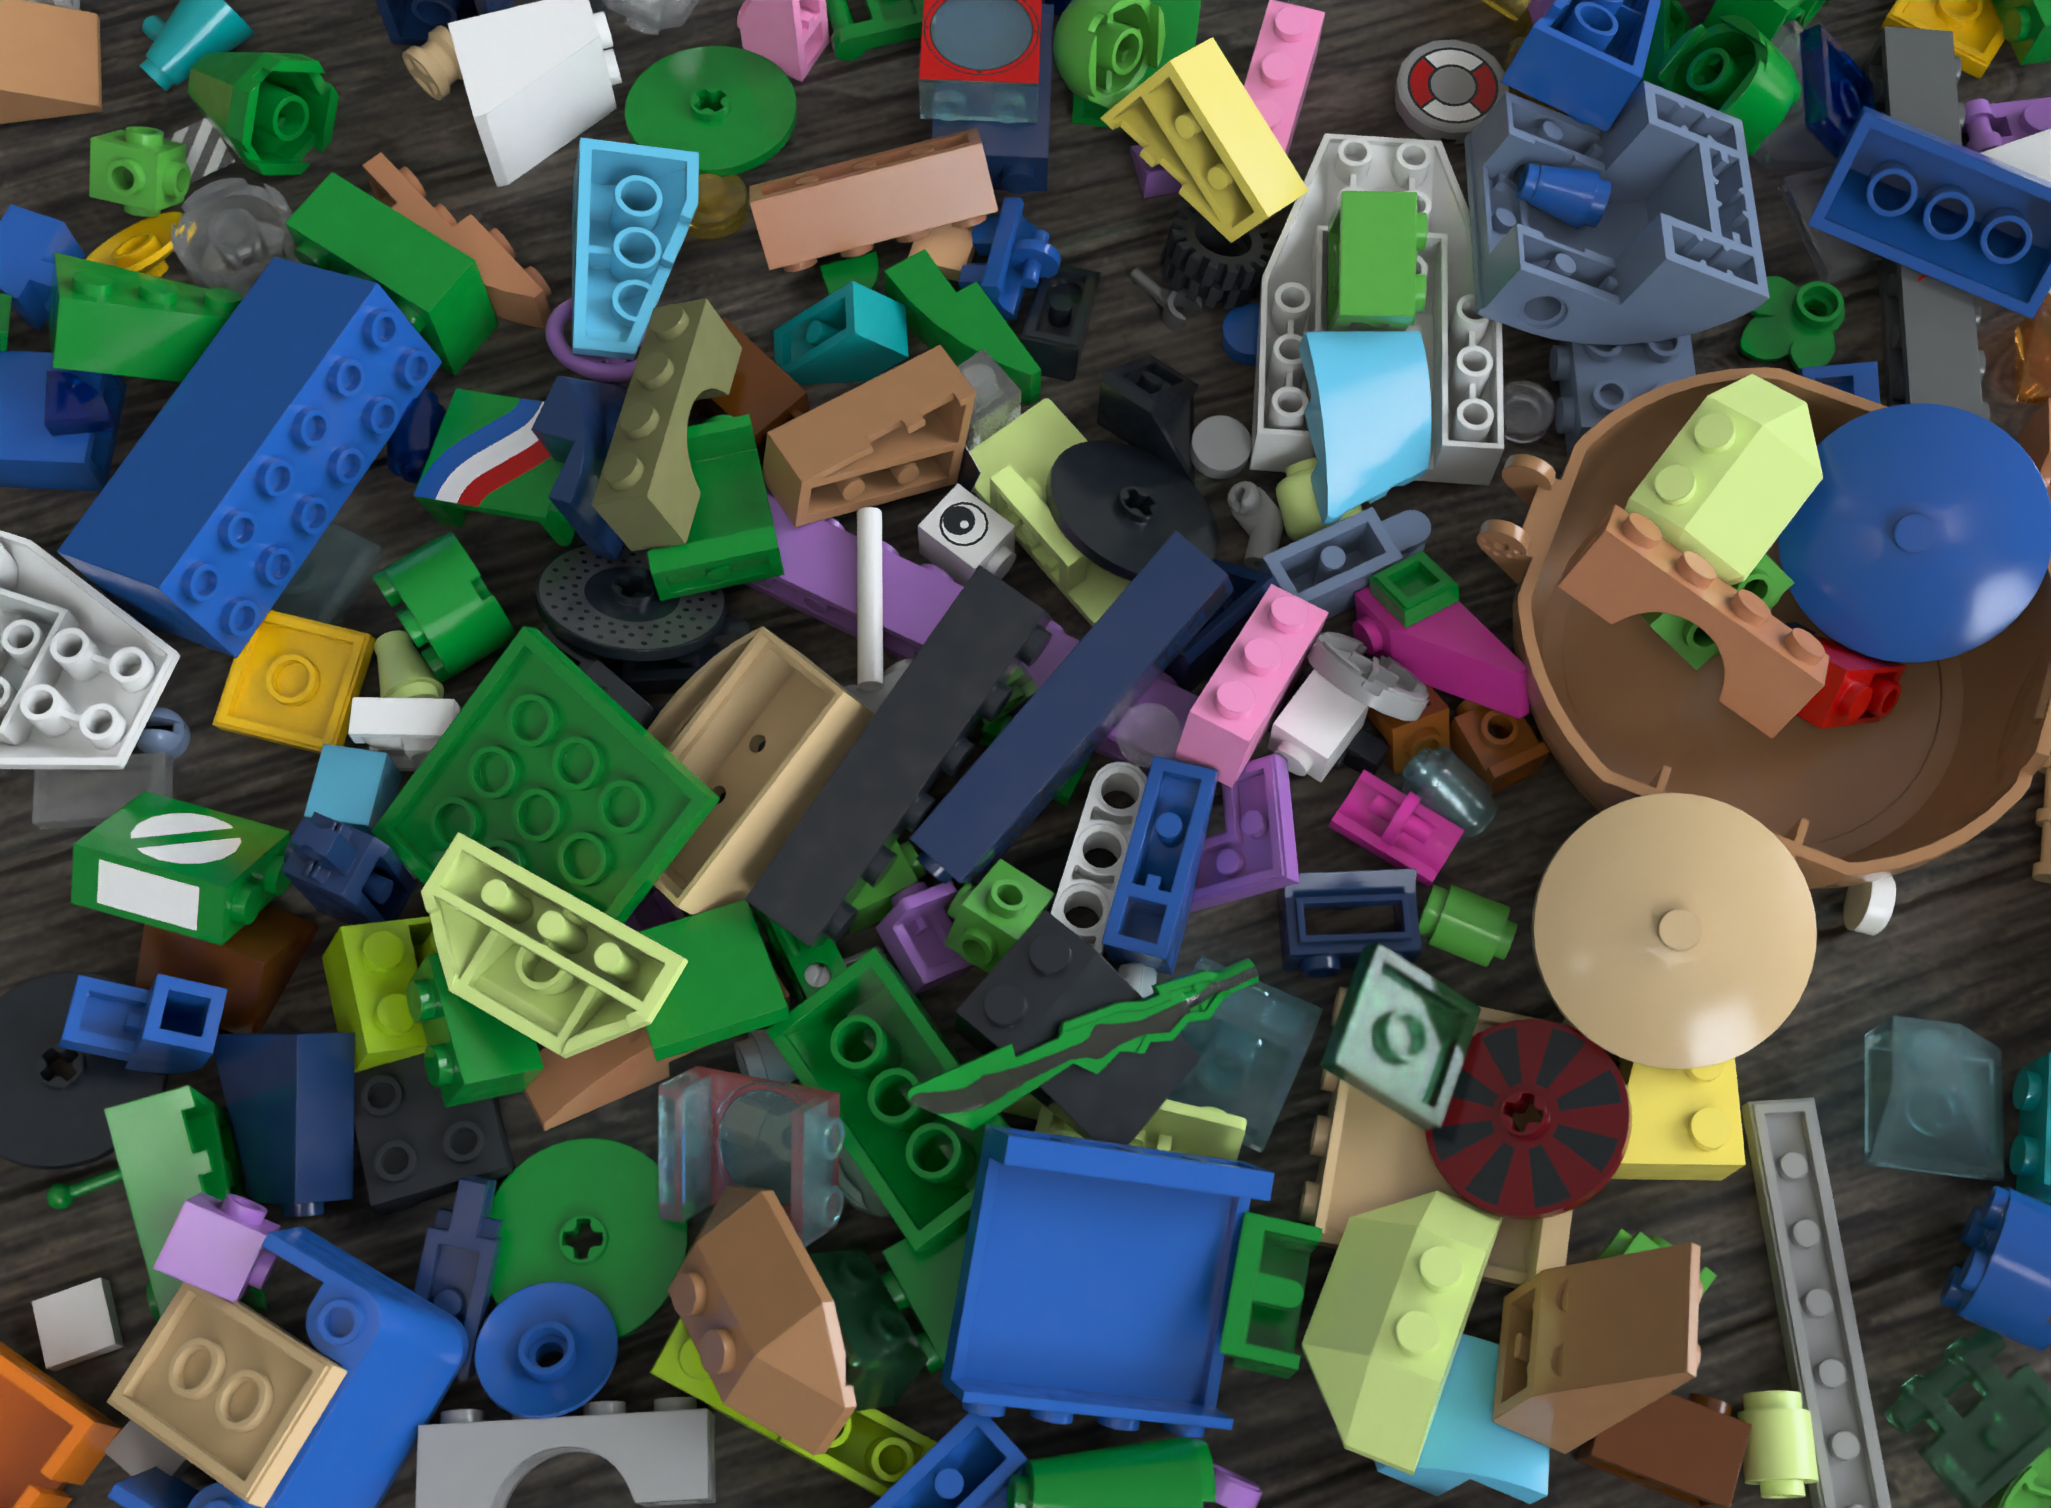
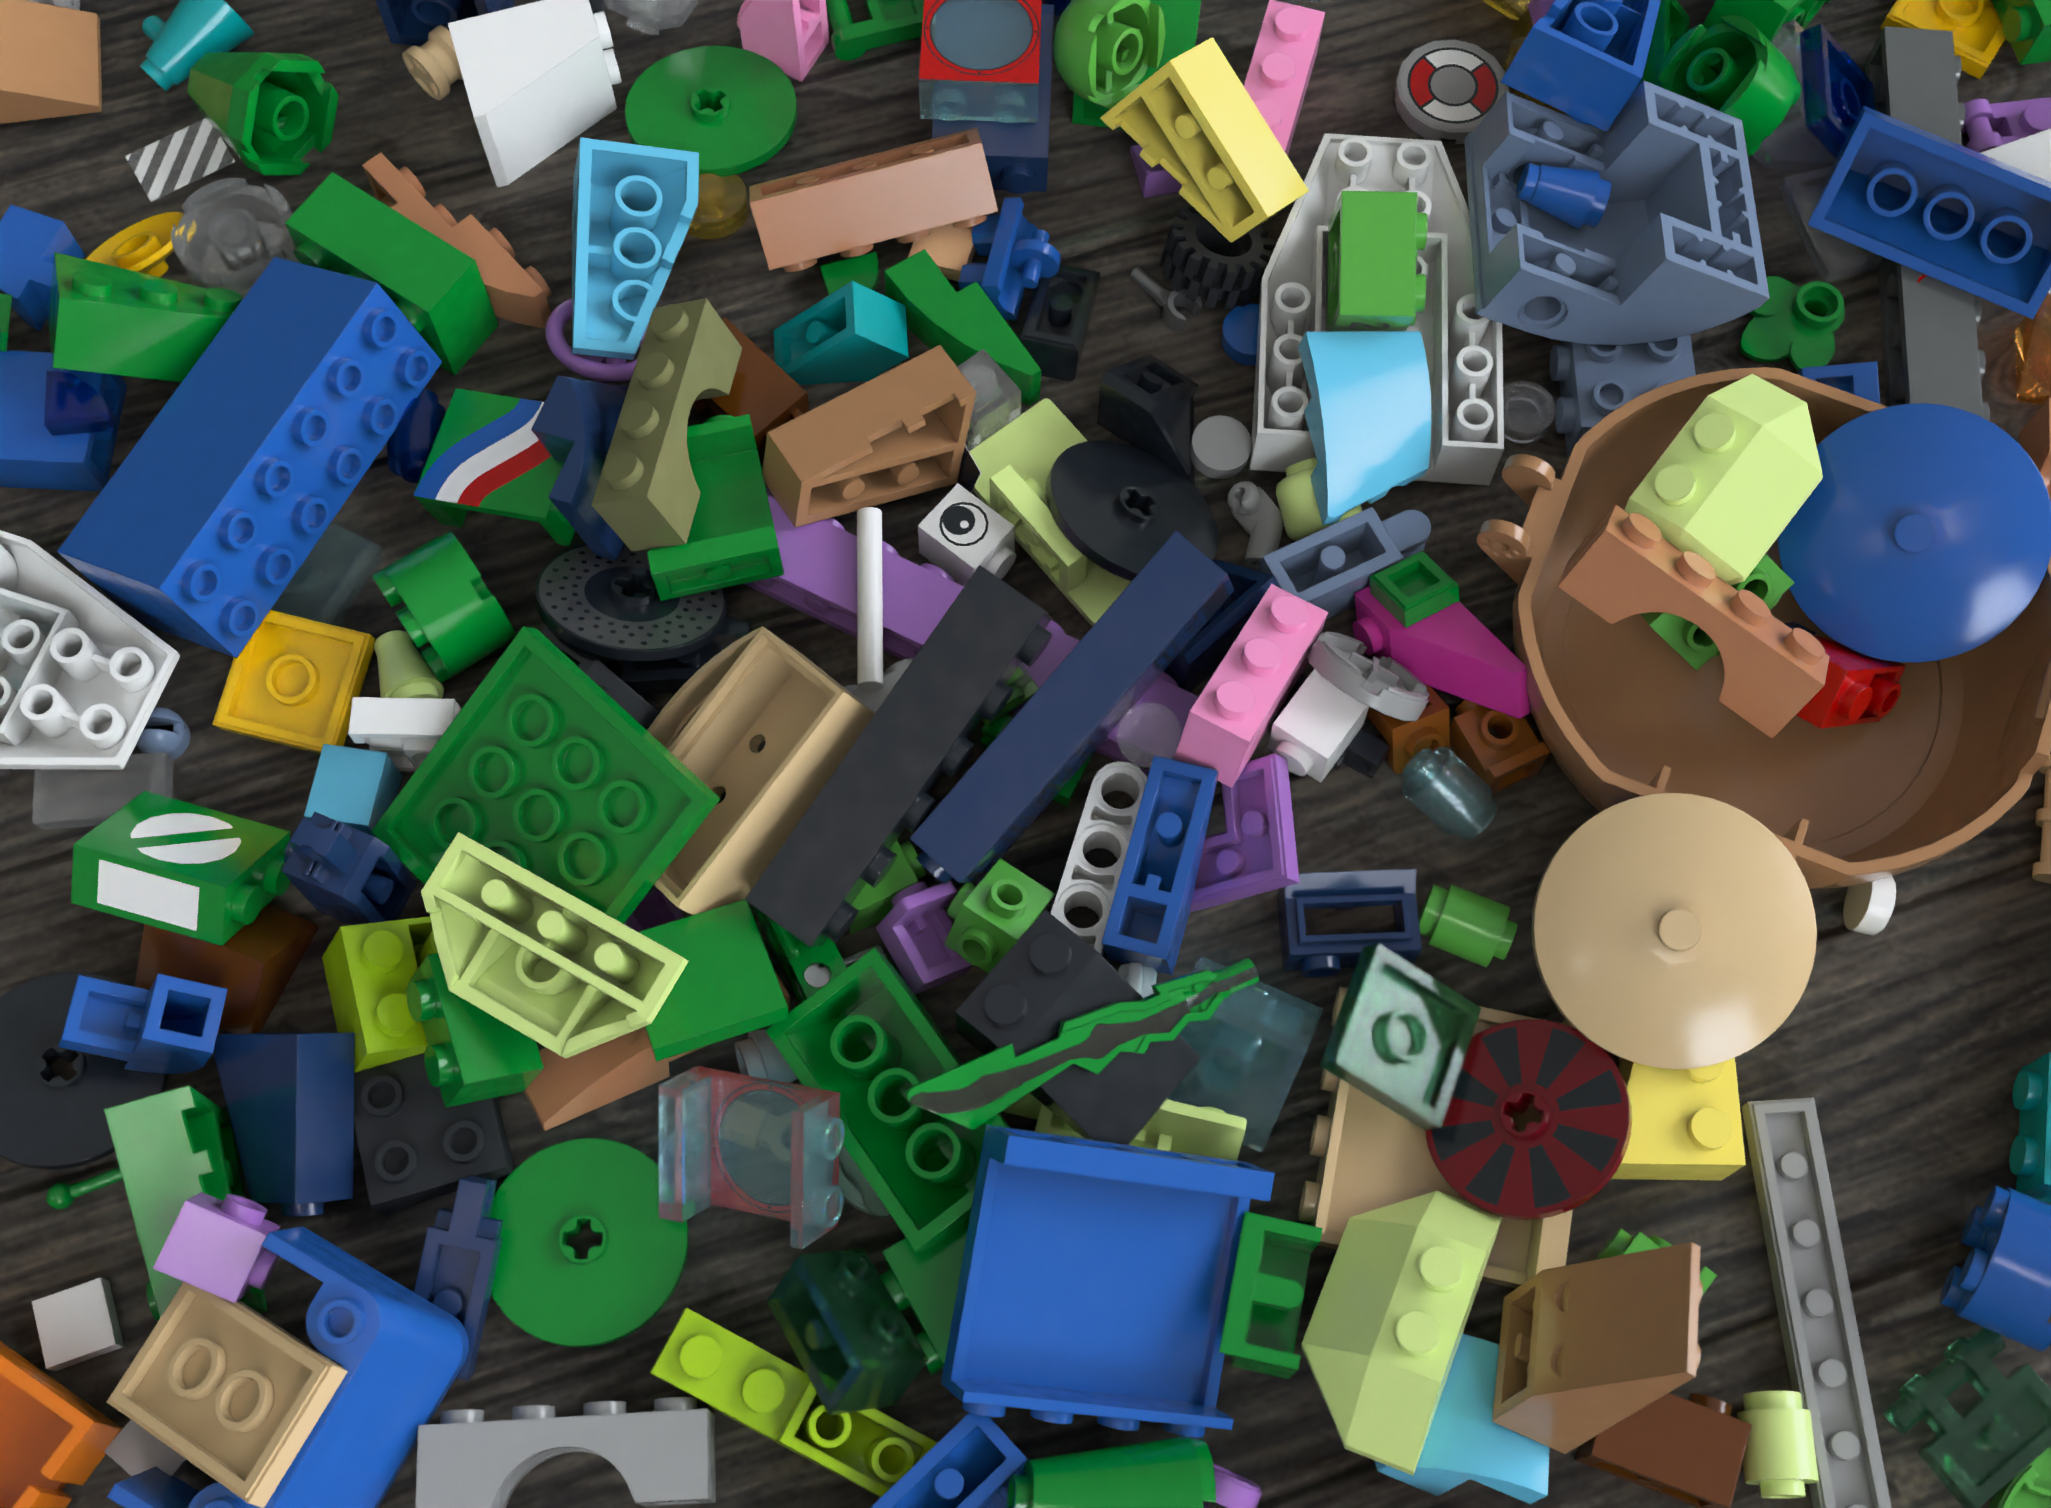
(138, 170): bright green brick -> none
(539, 1322): blue dish -> none
(765, 1320): medium nougat wedge -> none
(1396, 827): dark pink hips -> none
(1933, 1099): clear light blue slope -> none

